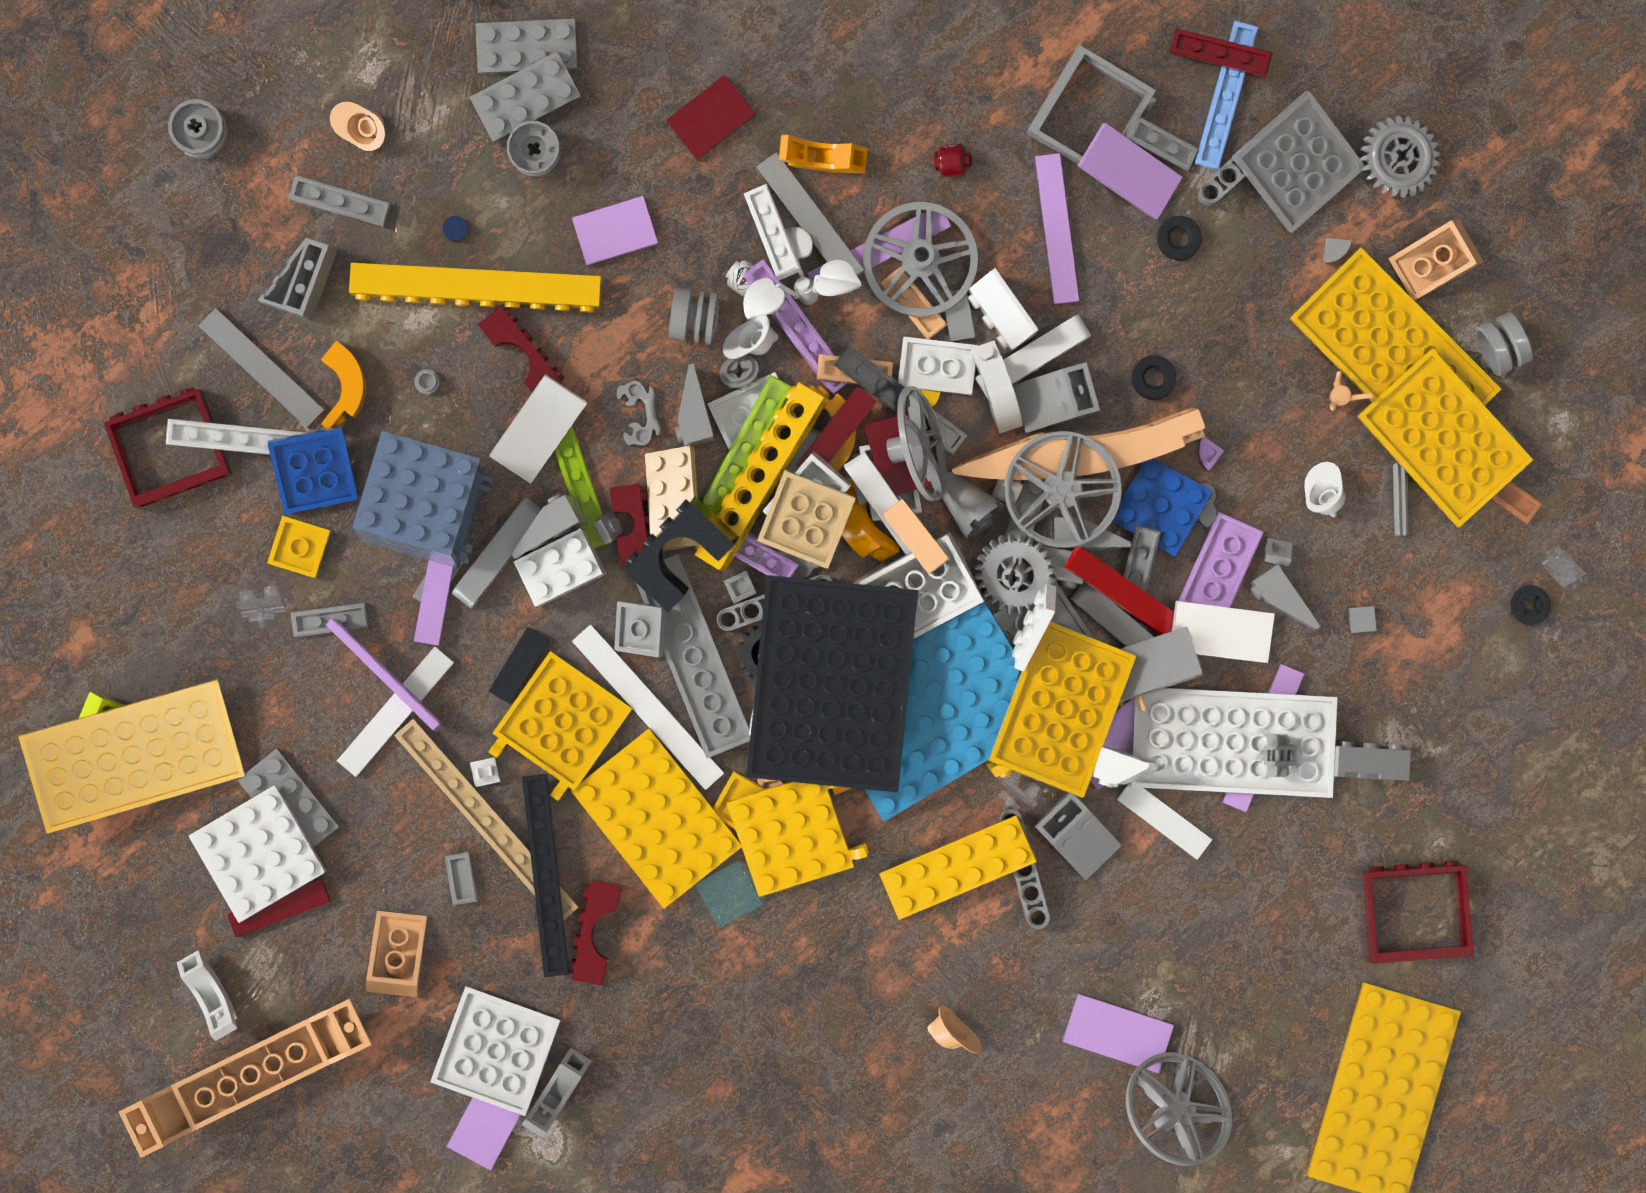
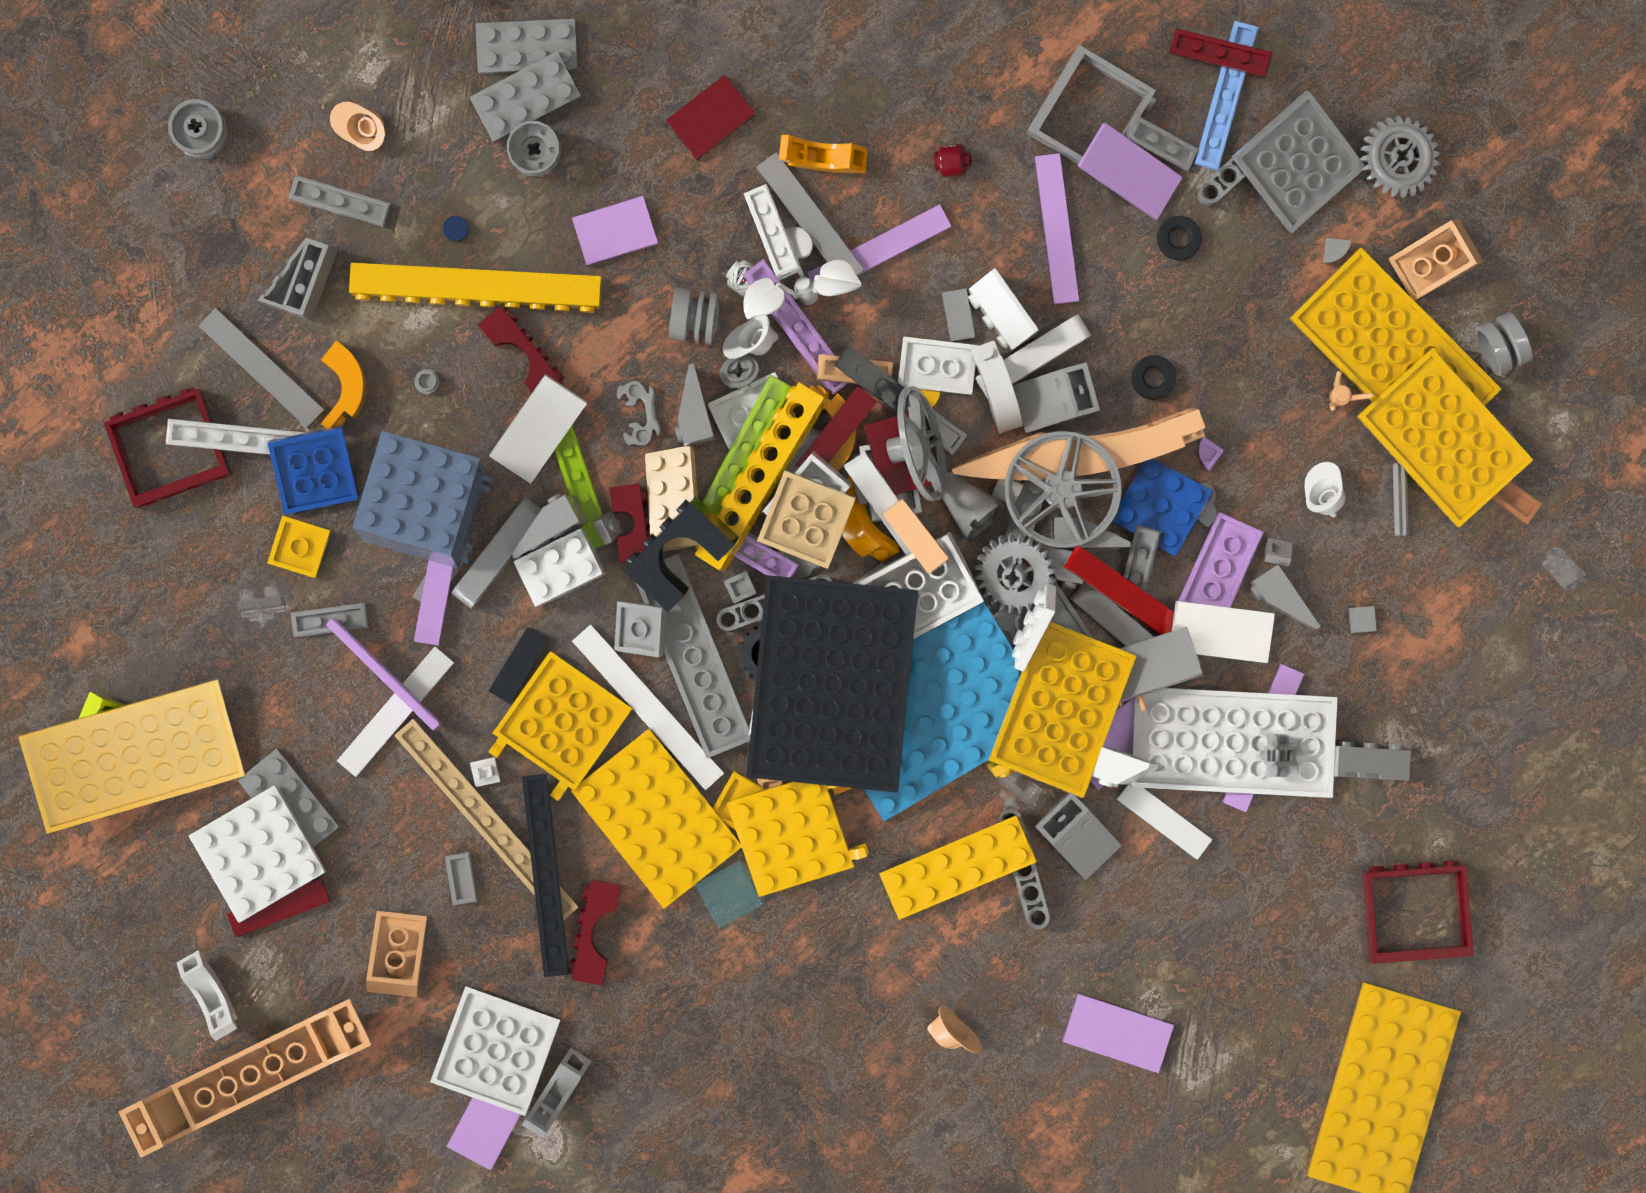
(913, 298): light nougat tile -> none
(920, 259): light grey wheel -> none
(1177, 1110): light grey wheel -> none
(1541, 604): black gear -> none

